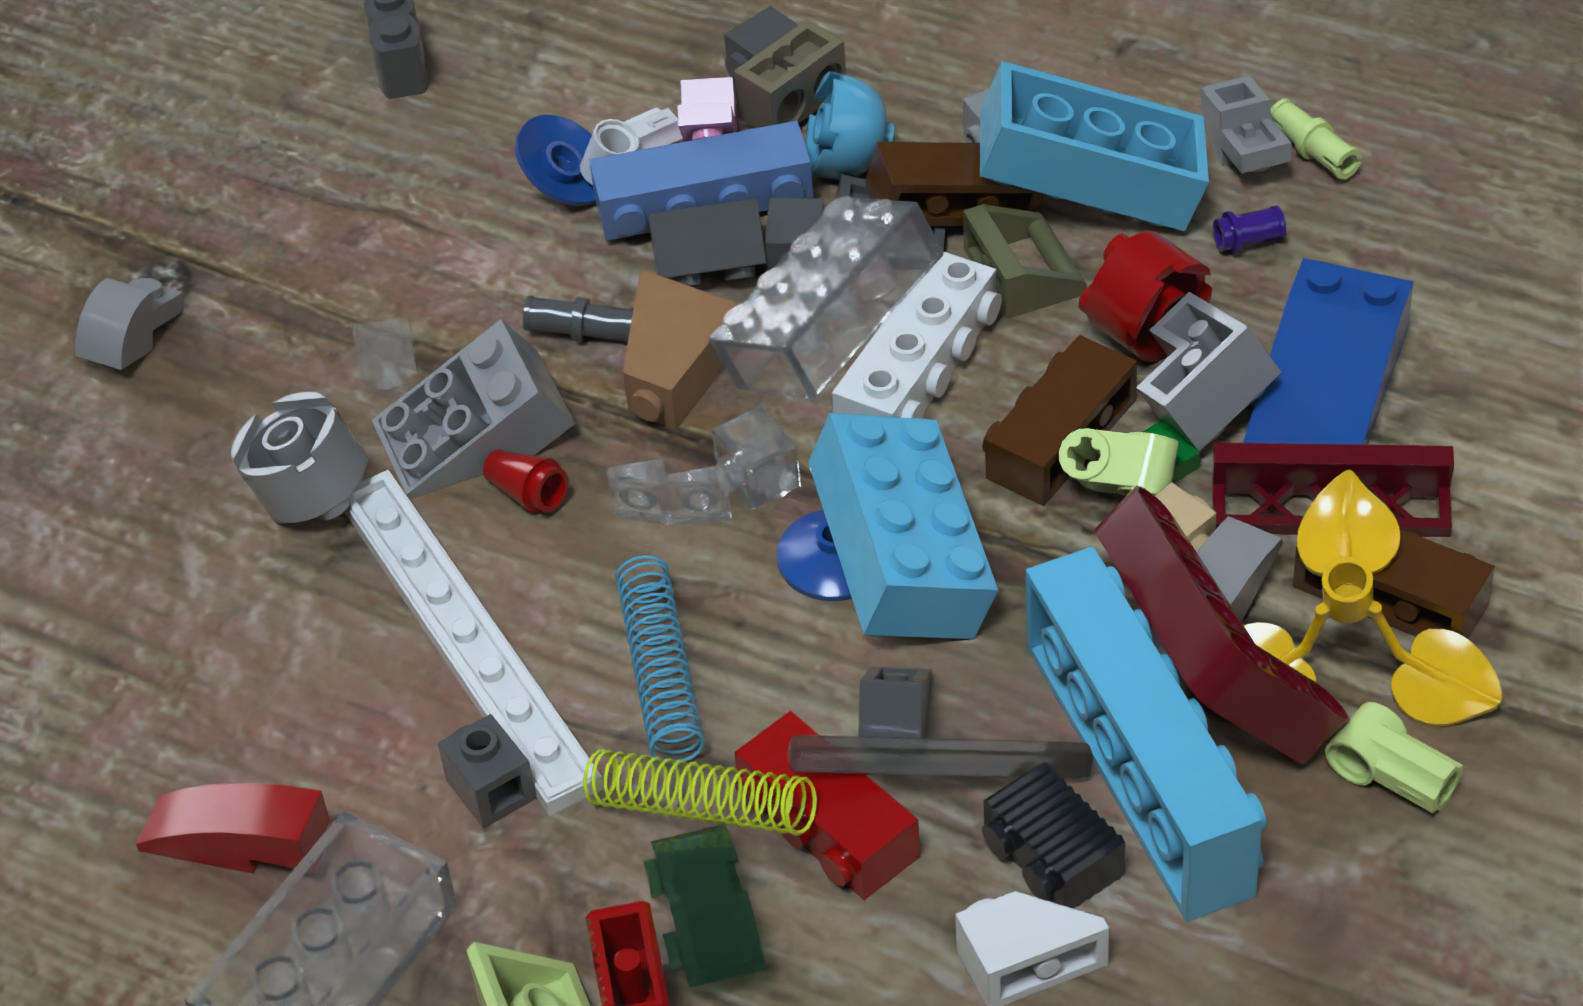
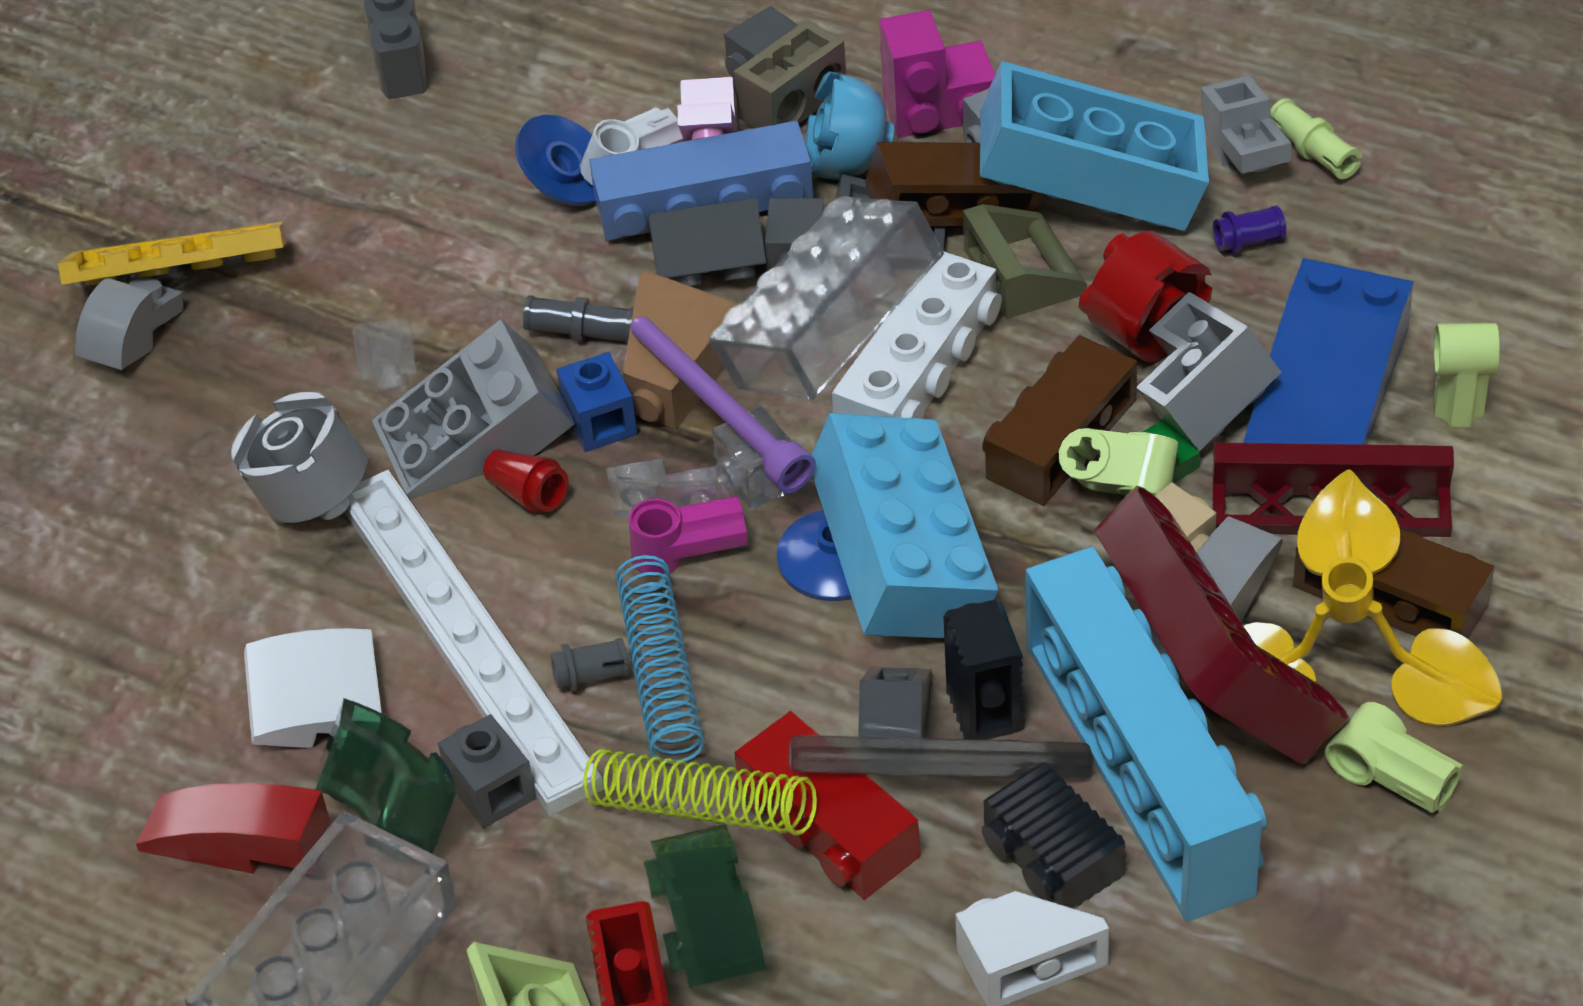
(158, 255): none -> yellow wing
(301, 682): none -> white slope
(385, 776): none -> clear green brick
(589, 663): none -> dark grey pin
(597, 401): none -> blue brick
(684, 531): none -> dark pink piece
(783, 461): none -> medium lavender piece
(923, 78): none -> dark pink brick
(983, 670): none -> black brick
(1463, 362): none -> yellowish green piece

